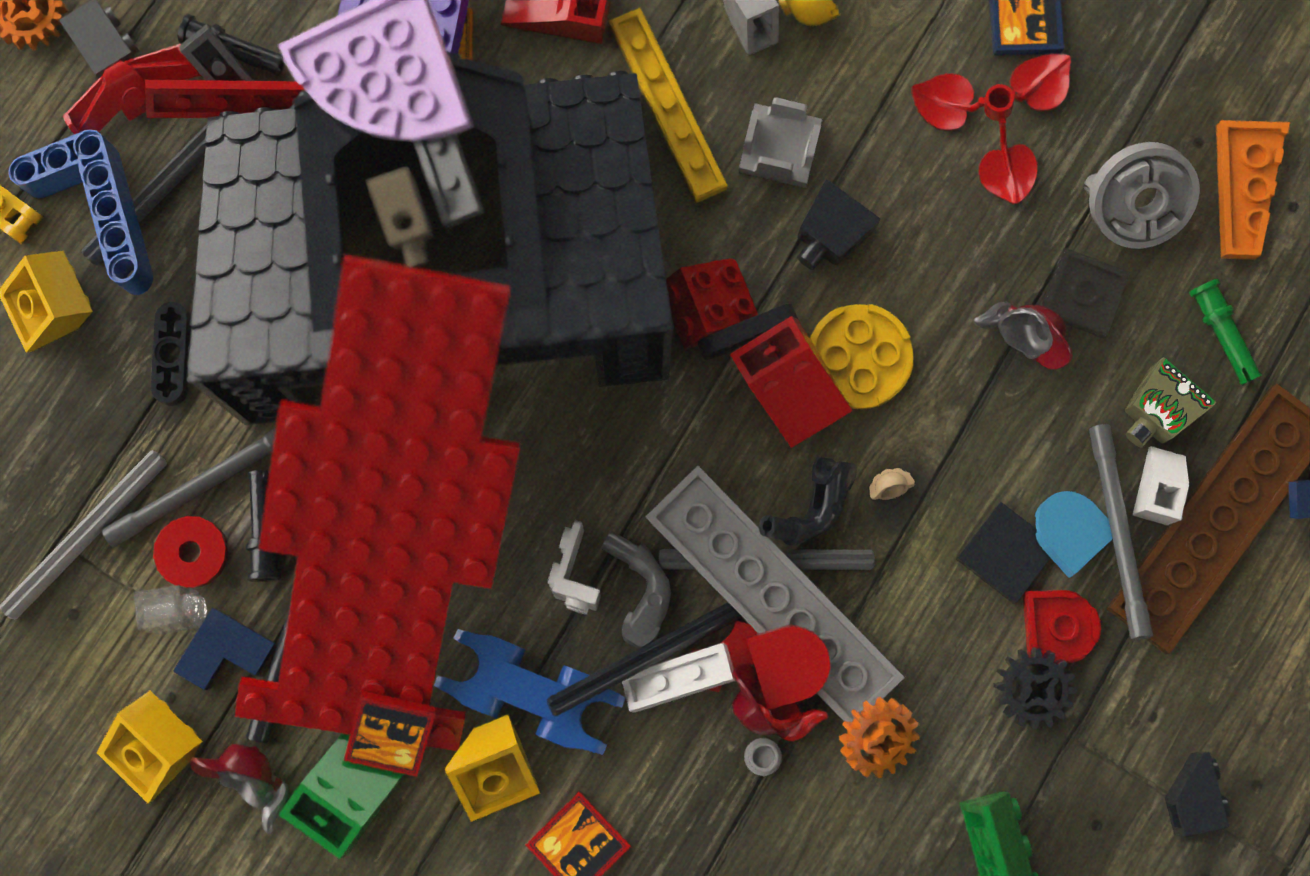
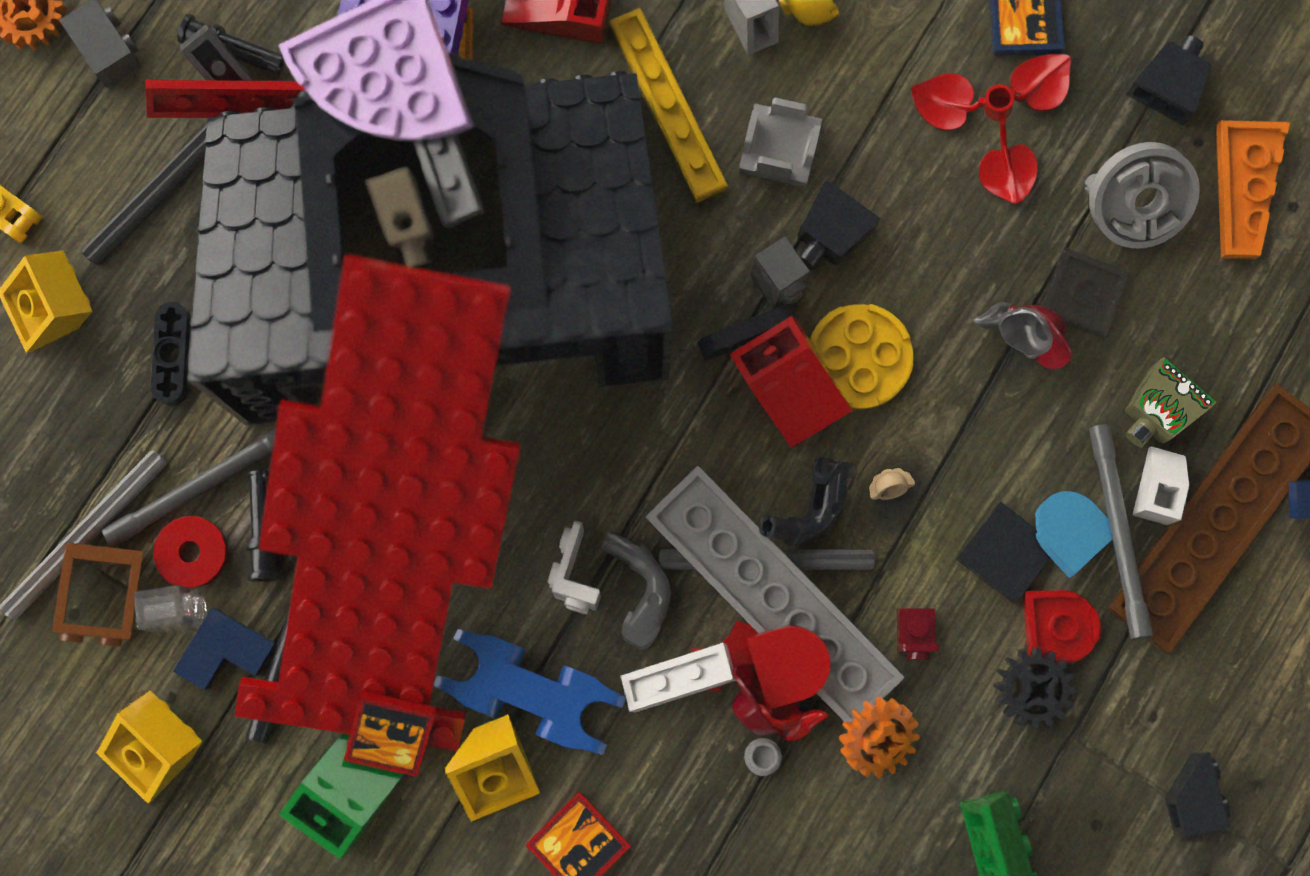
(74, 162): blue beam -> none
(98, 555): none -> dark orange window
(124, 88): red plate -> none
(251, 776): hair -> none
(642, 659): black axle -> none
(708, 299): red bracket -> none
(780, 273): none -> dark grey brick
(916, 632): none -> dark red bracket
(1173, 80): none -> black torso
(1218, 315): green pin -> none

